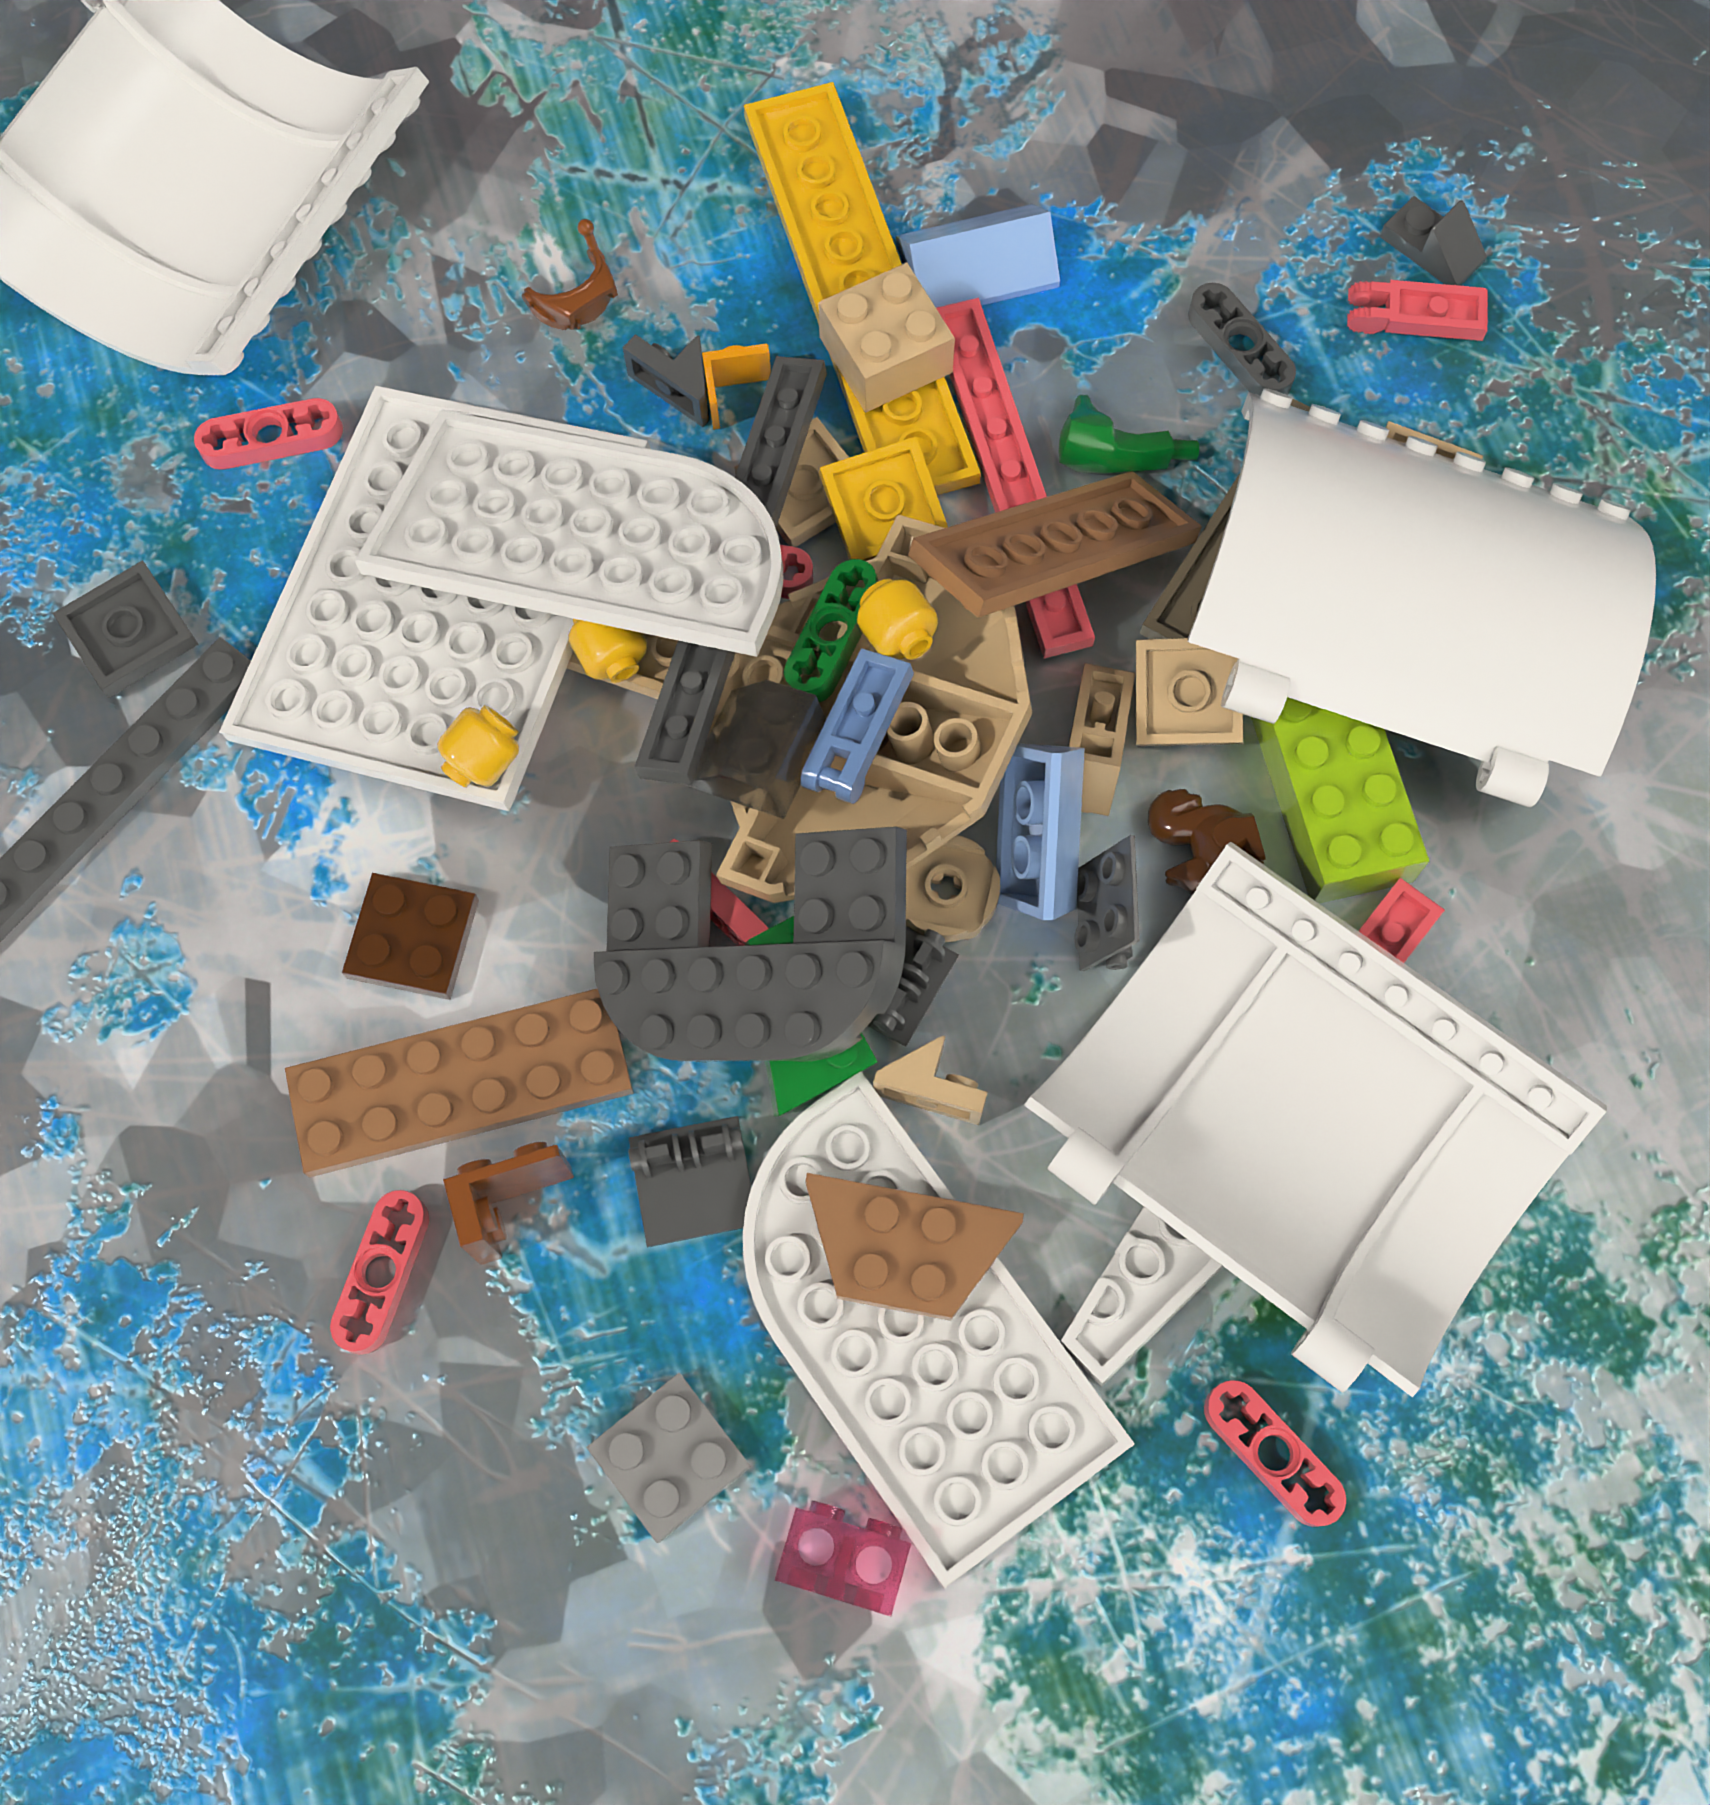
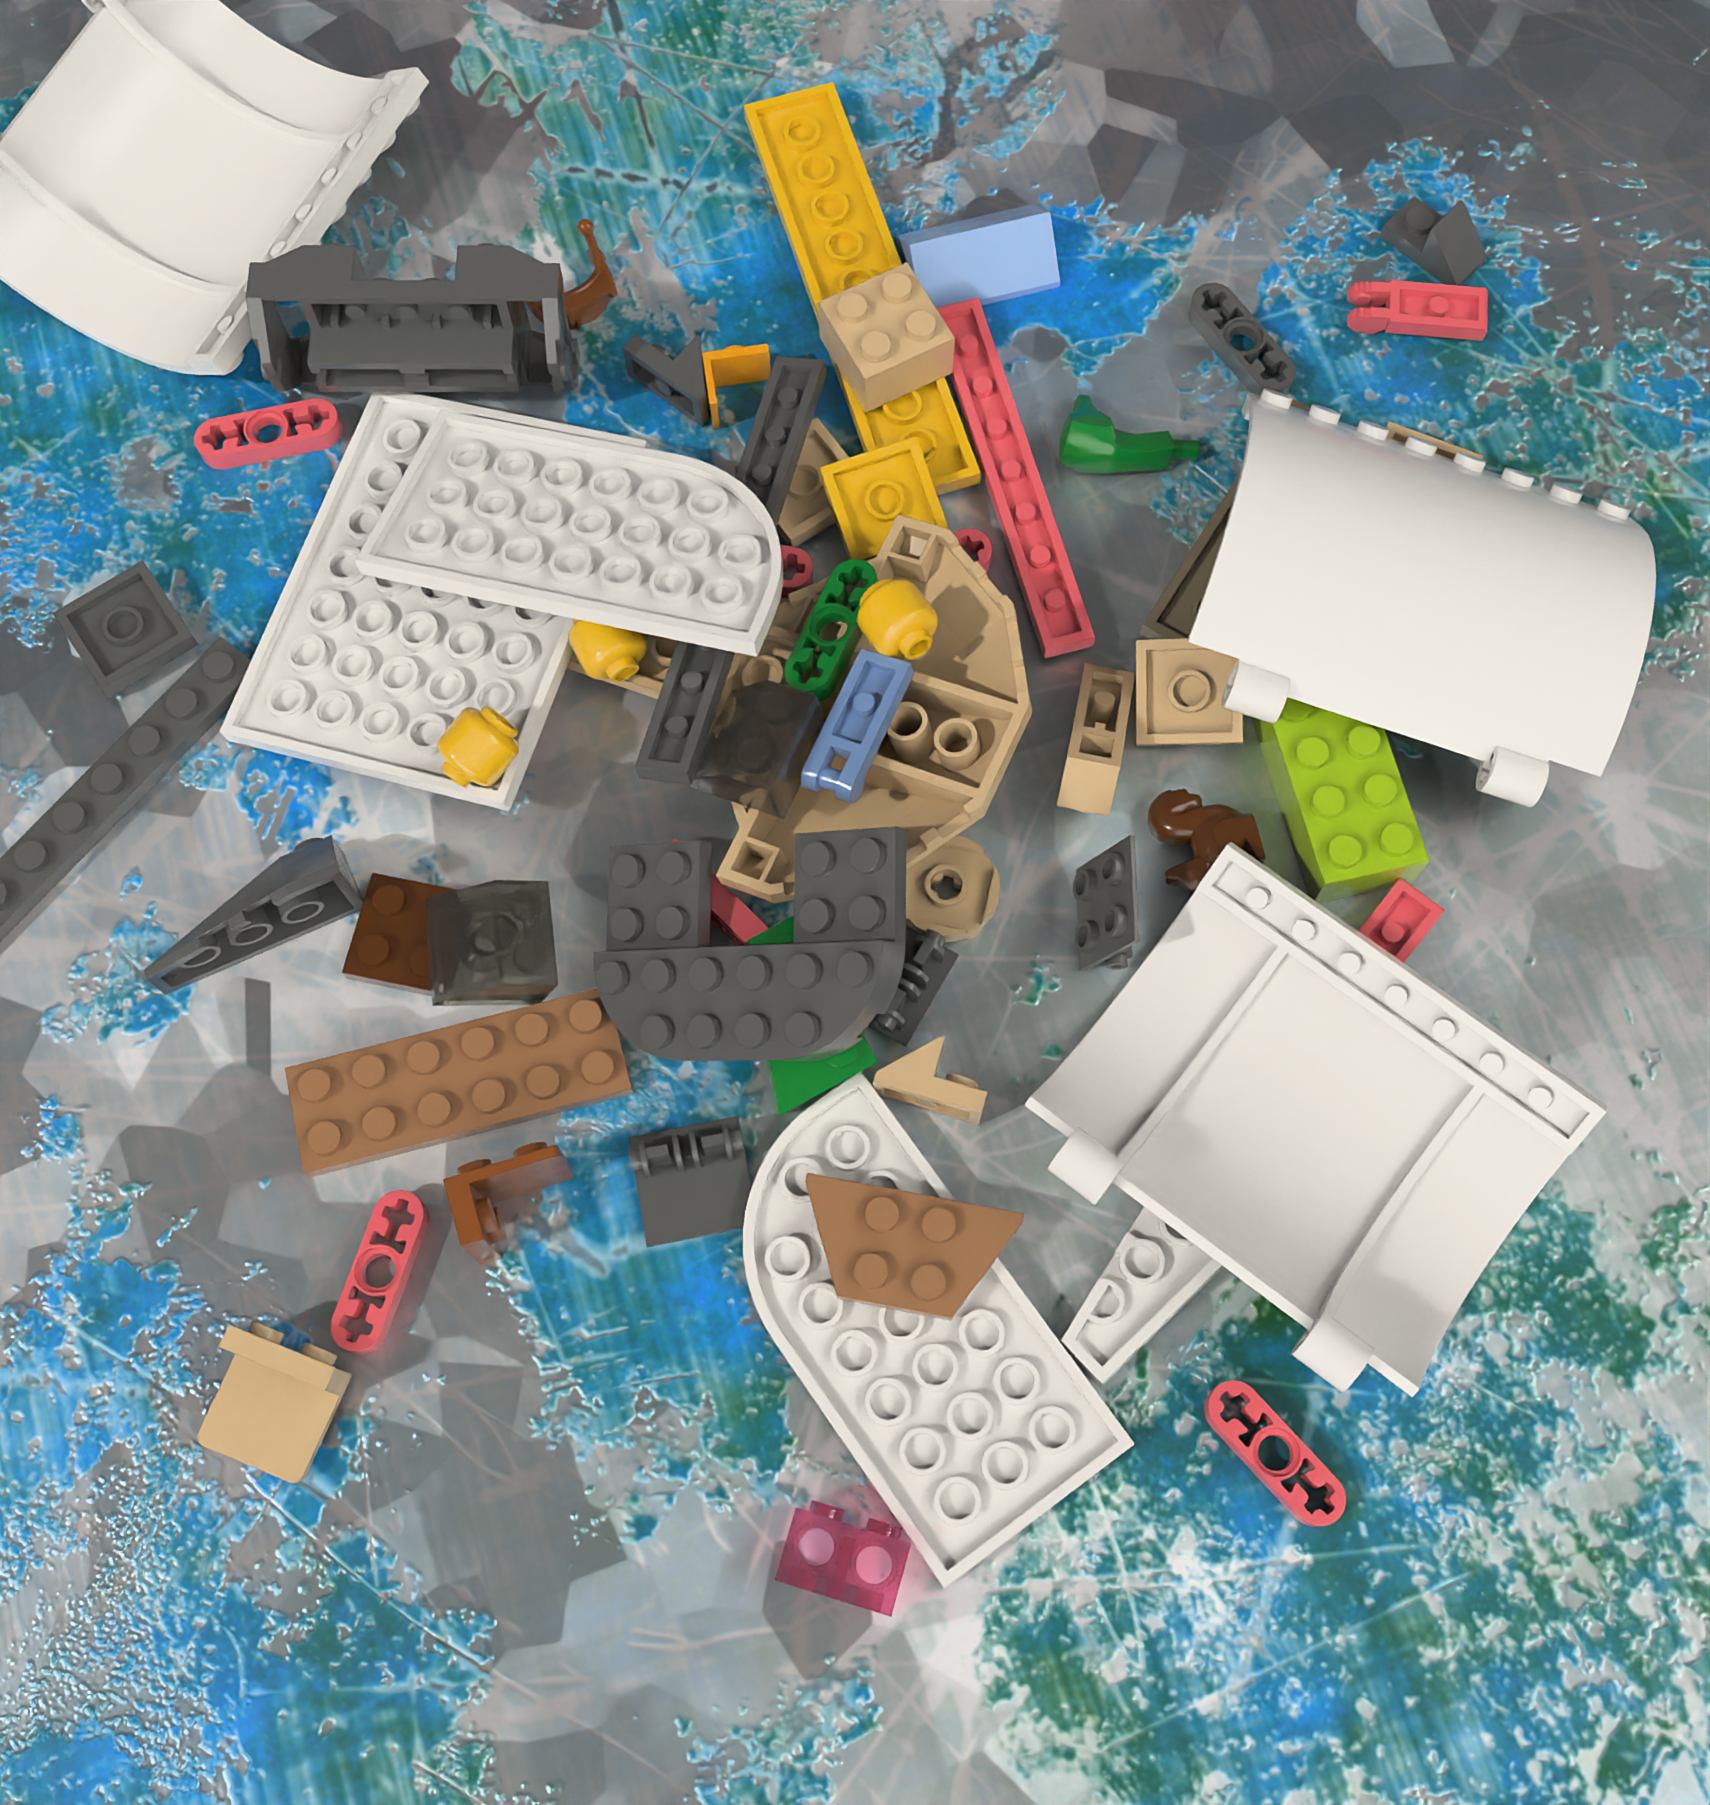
(273, 1403): none -> tan bracket
(278, 905): none -> dark grey wedge
(412, 332): none -> dark grey piece
(491, 944): none -> clear smoke slope
(668, 1457): light grey plate -> none
(1040, 830): light blue slope -> none
(1053, 542): medium nougat plate -> none

